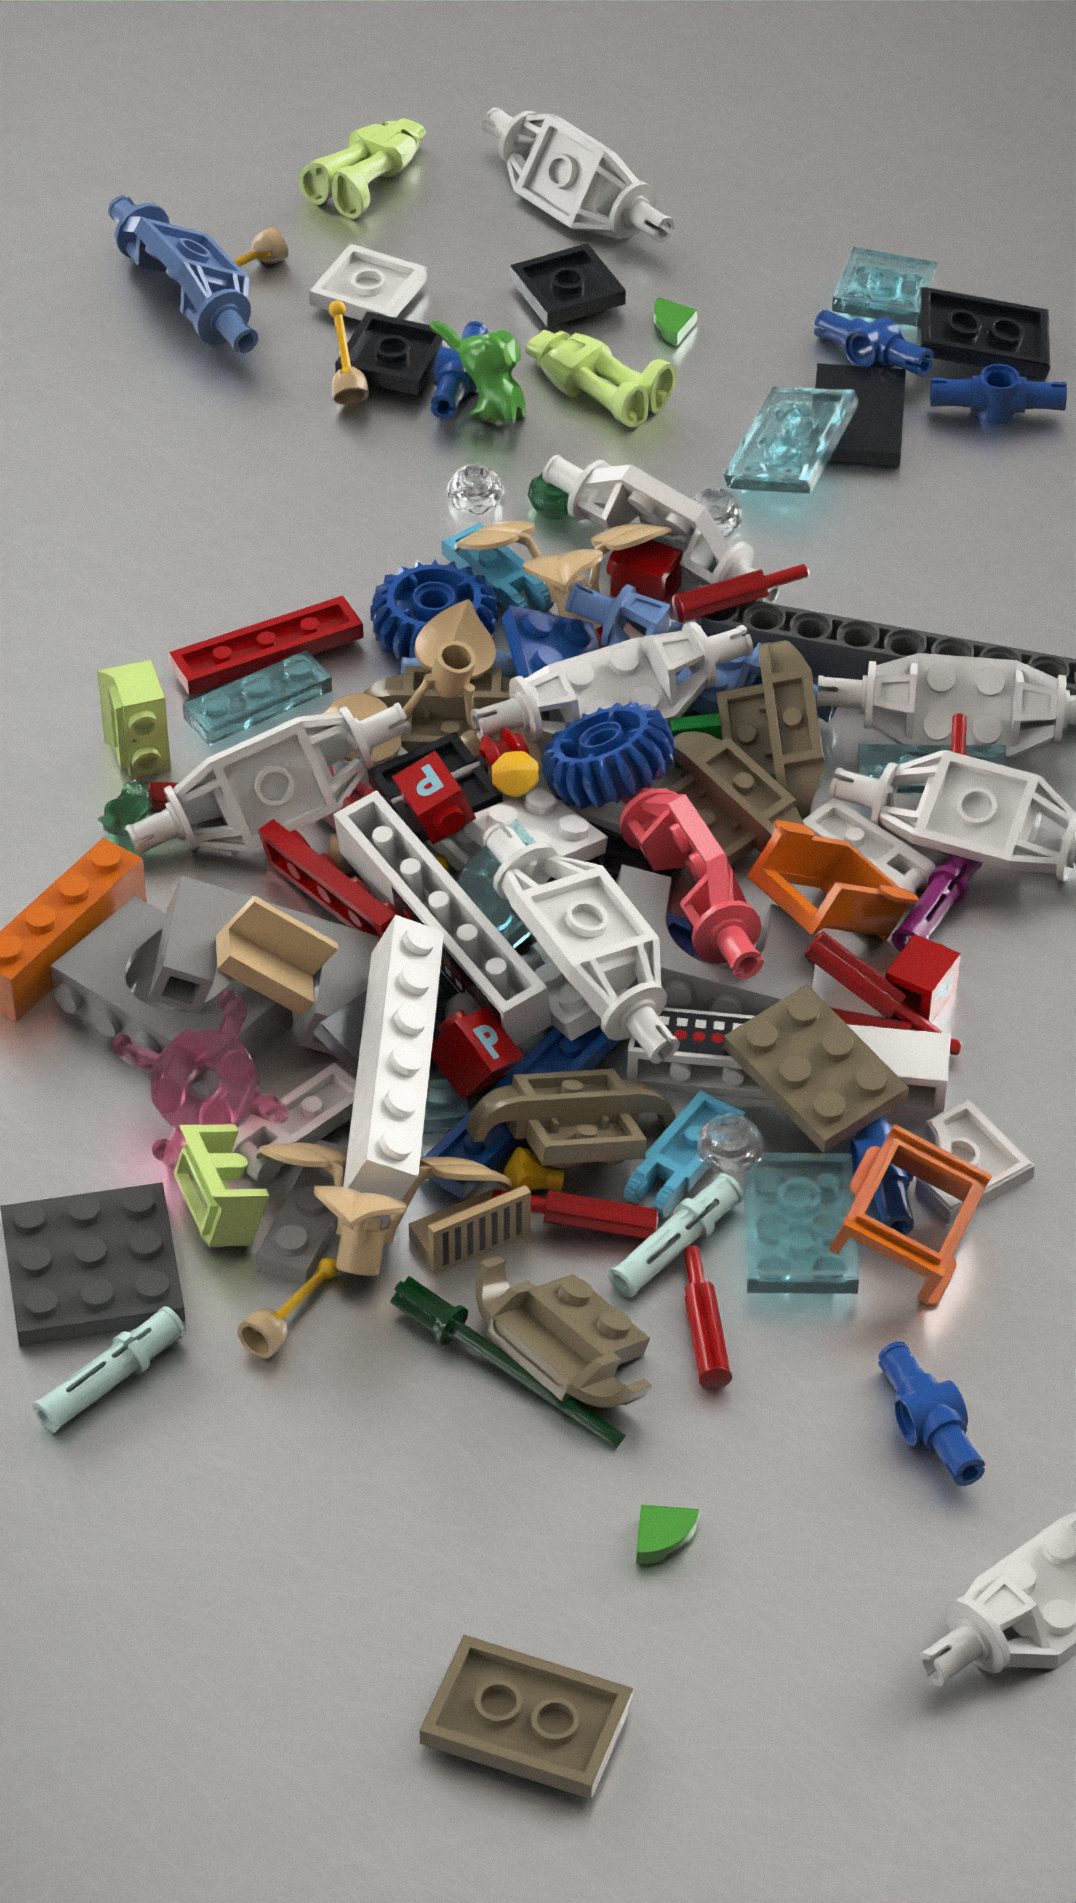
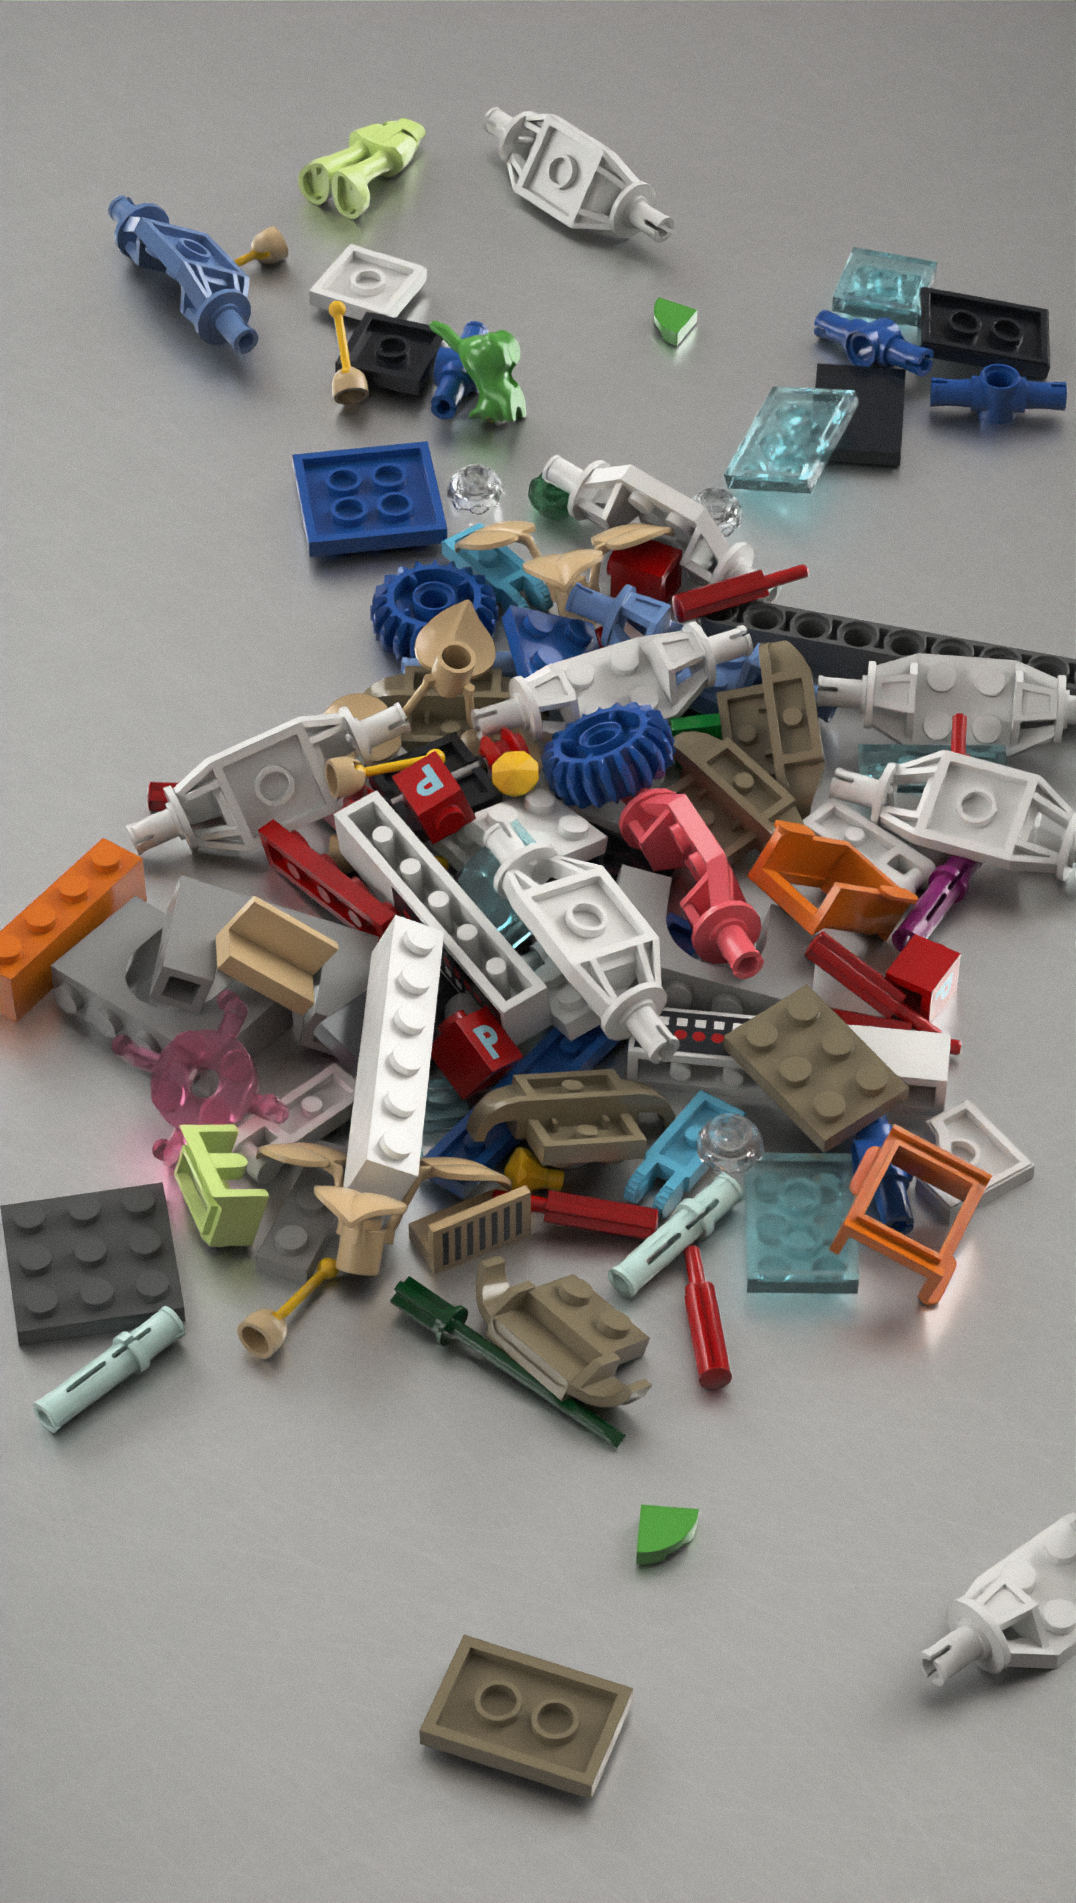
(128, 808): clear green plate -> none
(135, 717): yellowish green window -> none
(257, 697): clear light blue plate -> none
(264, 644): red plate -> none
(347, 775): none -> tan hinge
(369, 499): none -> blue plate
(567, 285): black plate -> none
(579, 363): yellowish green piece -> none
(931, 1413): blue pin -> none

